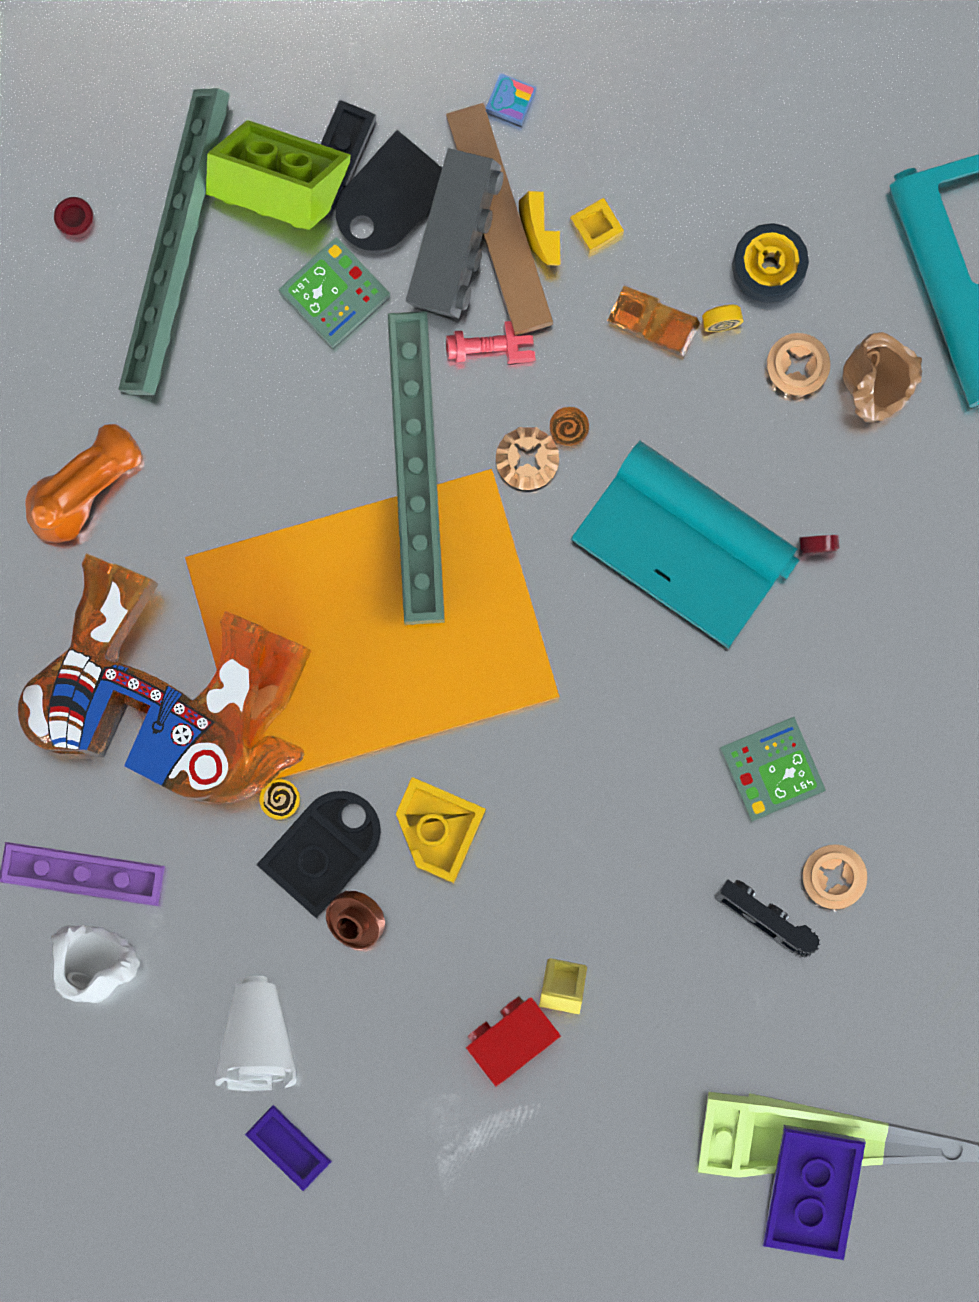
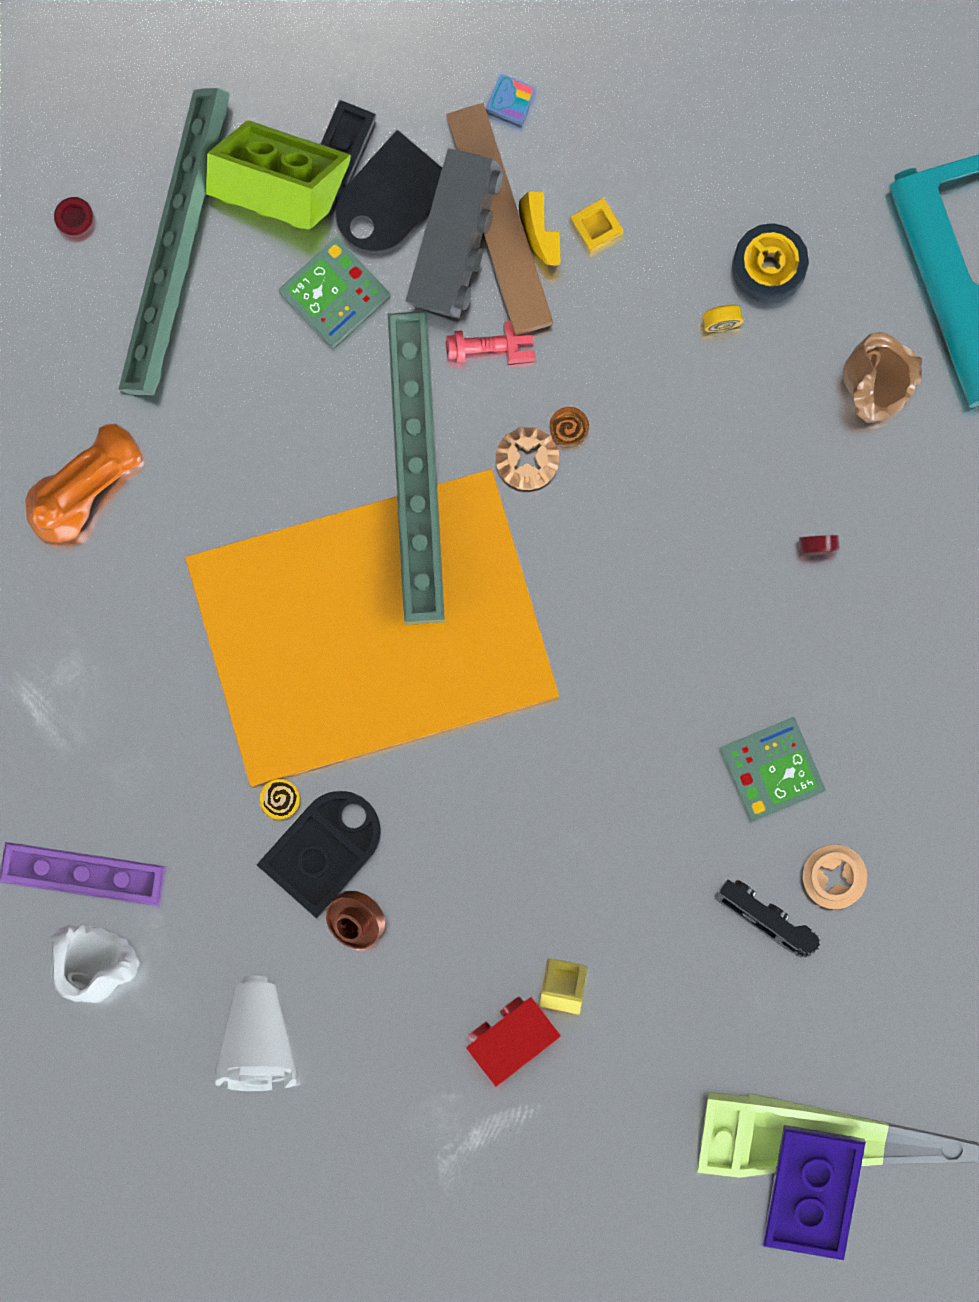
(189, 745): animal -> none
(288, 1147): dark purple tile -> none
(438, 828): yellow plate -> none
(653, 322): clear orange slope -> none
(675, 525): teal door -> none
(799, 346): light nougat gear -> none

